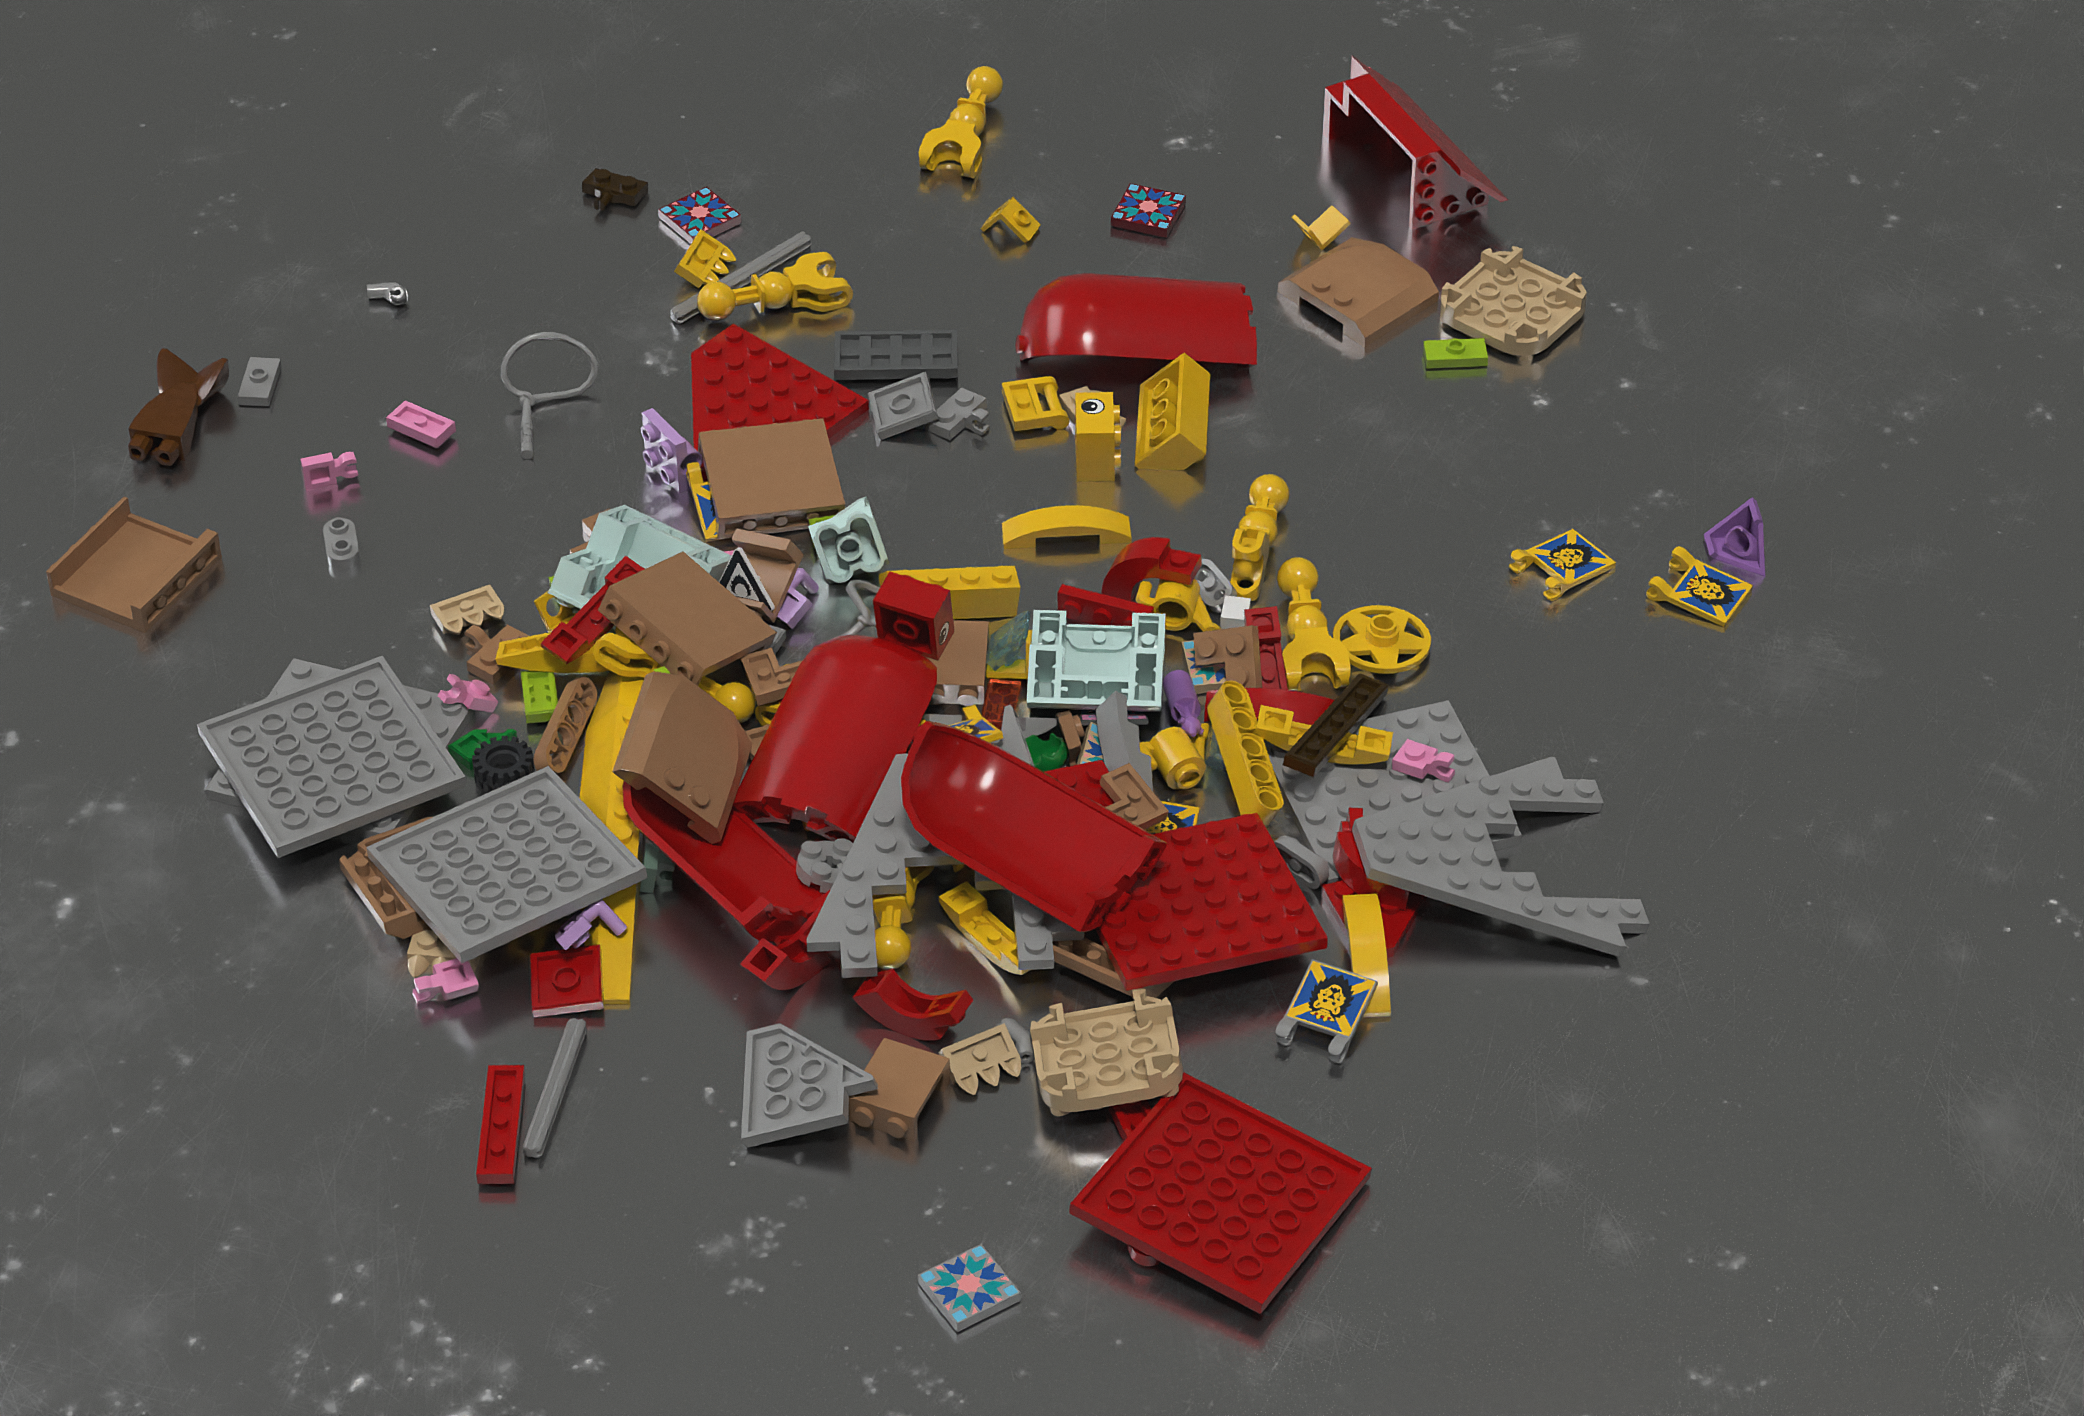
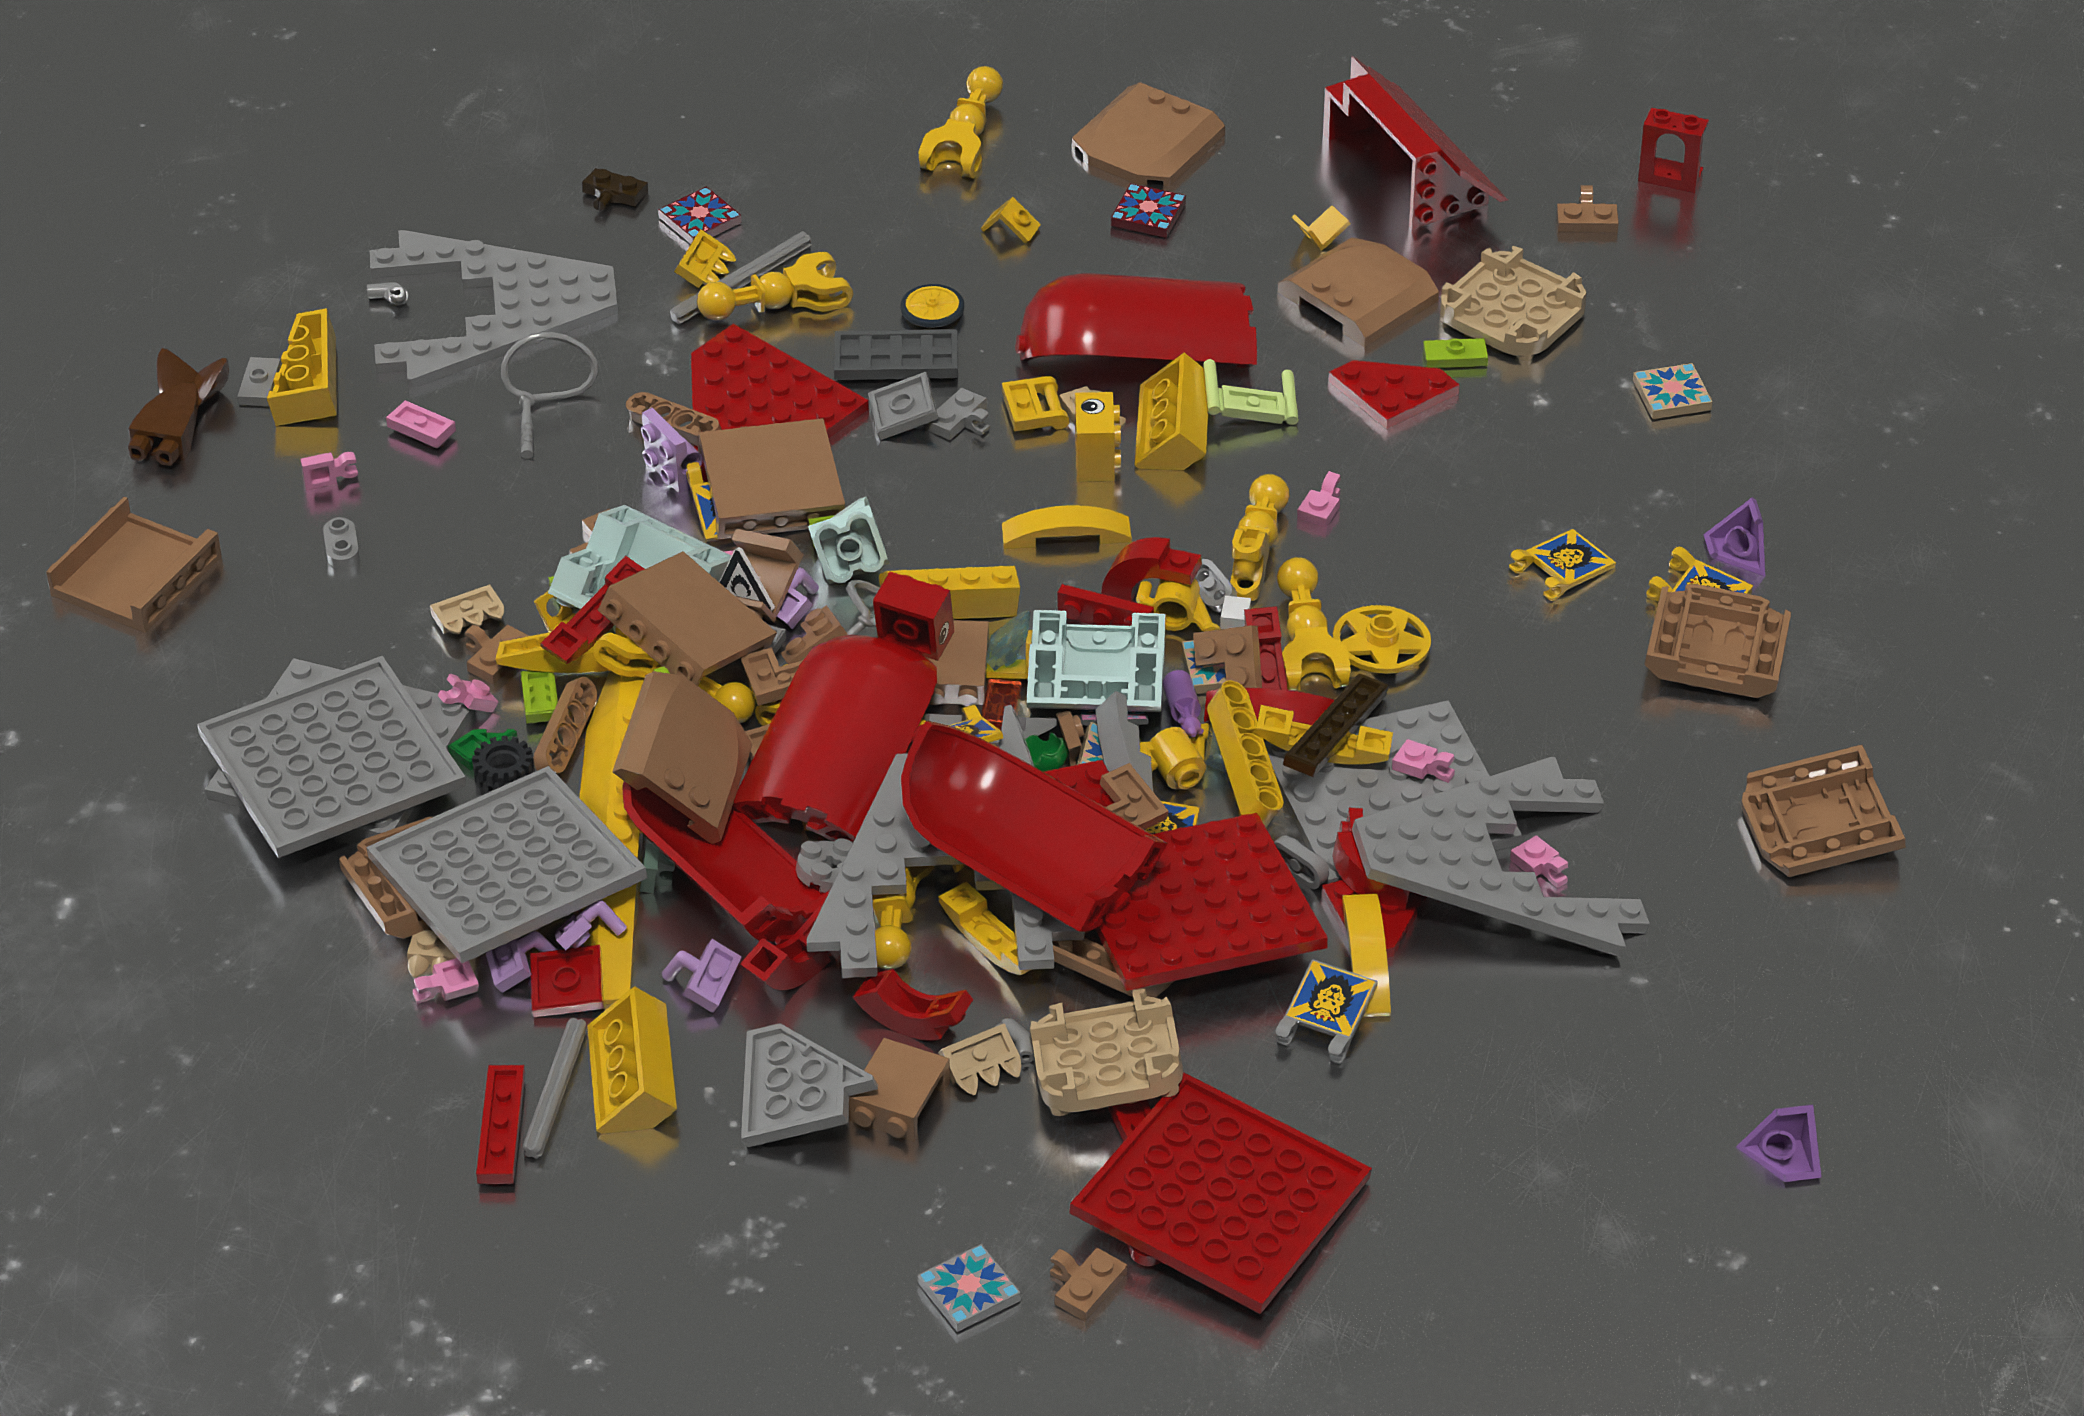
(307, 376): none -> yellow wedge
(509, 962): none -> lavender plate
(529, 296): none -> light grey wing
(631, 1064): none -> yellow slope
(677, 415): none -> medium nougat beam
(709, 976): none -> lavender plate
(820, 627): none -> medium nougat plate
(932, 305): none -> yellow wheel
(1086, 1284): none -> medium nougat plate
(1148, 136): none -> medium nougat wedge
(1251, 403): none -> yellowish green plate
(1321, 506): none -> bright pink plate
(1393, 390): none -> red plate
(1542, 859): none -> bright pink plate
(1586, 215): none -> medium nougat plate
(1666, 172): none -> red panel
(1672, 391): none -> tile
(1718, 640): none -> medium nougat wedge
(1786, 1144): none -> medium lavender slope
(1819, 812): none -> medium nougat wedge

